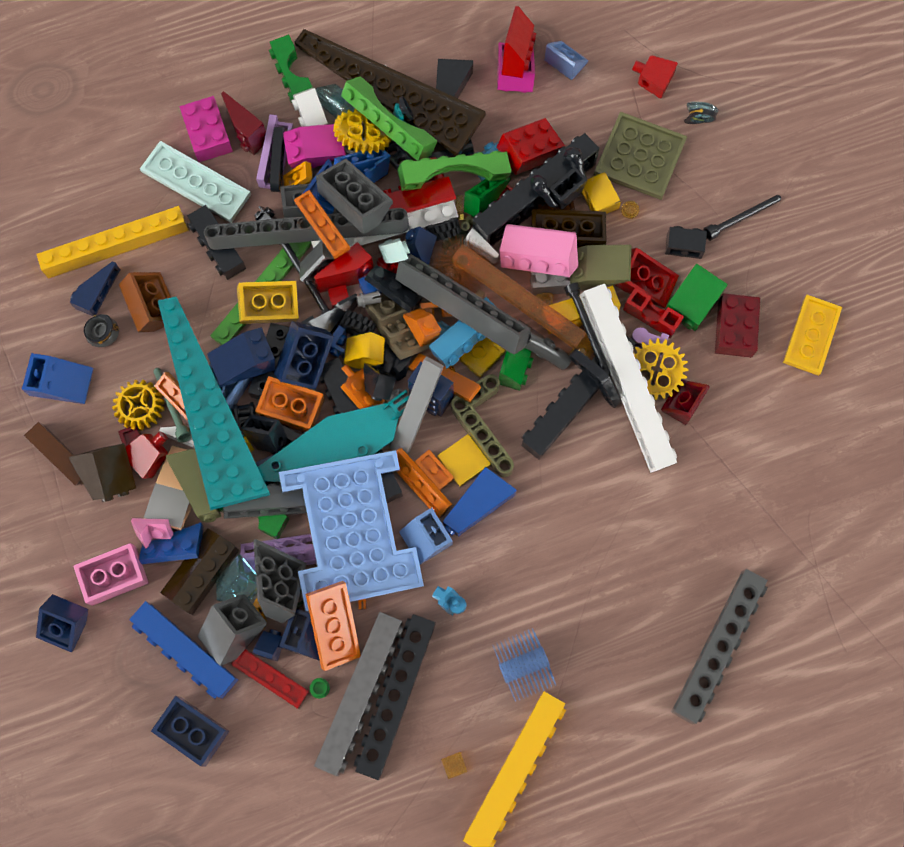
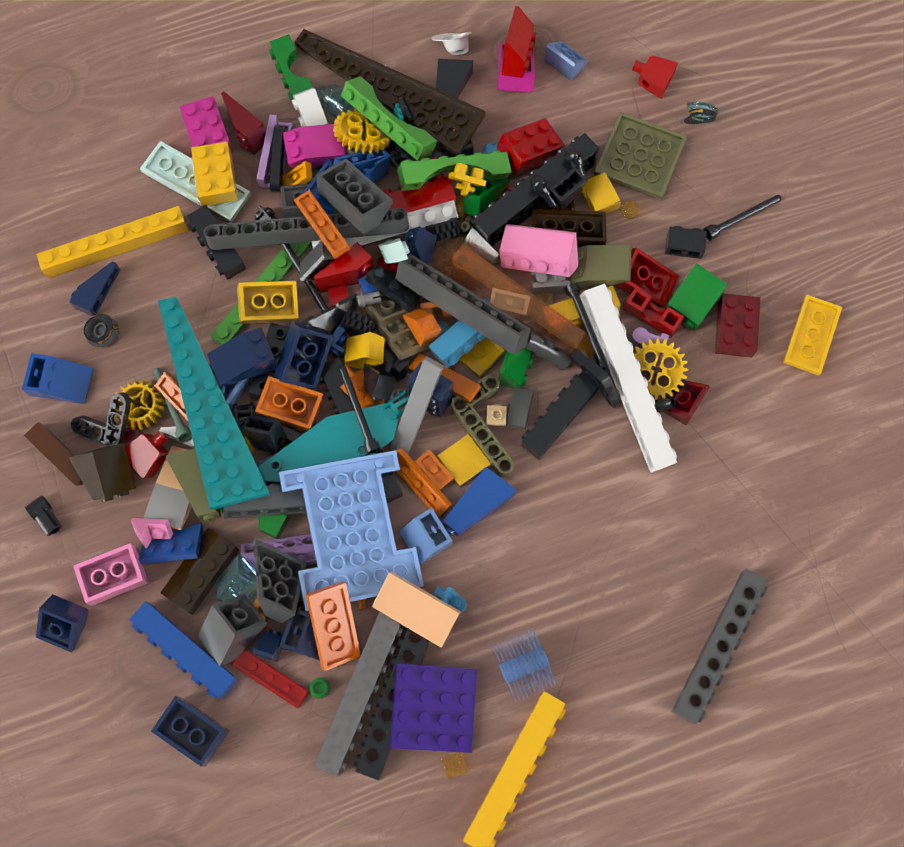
(42, 512): none -> black piece
(110, 426): none -> black beam
(141, 295): dark orange slope -> none
(214, 174): none -> yellow brick
(371, 444): none -> black piece
(416, 609): none -> light nougat tile
(433, 708): none -> dark purple plate
(454, 42): none -> white piece
(460, 175): none -> yellow hips
(496, 415): none -> tan bracket
(510, 301): none -> medium nougat plate
(519, 408): none -> dark grey slope
(664, 404): none -> black pin

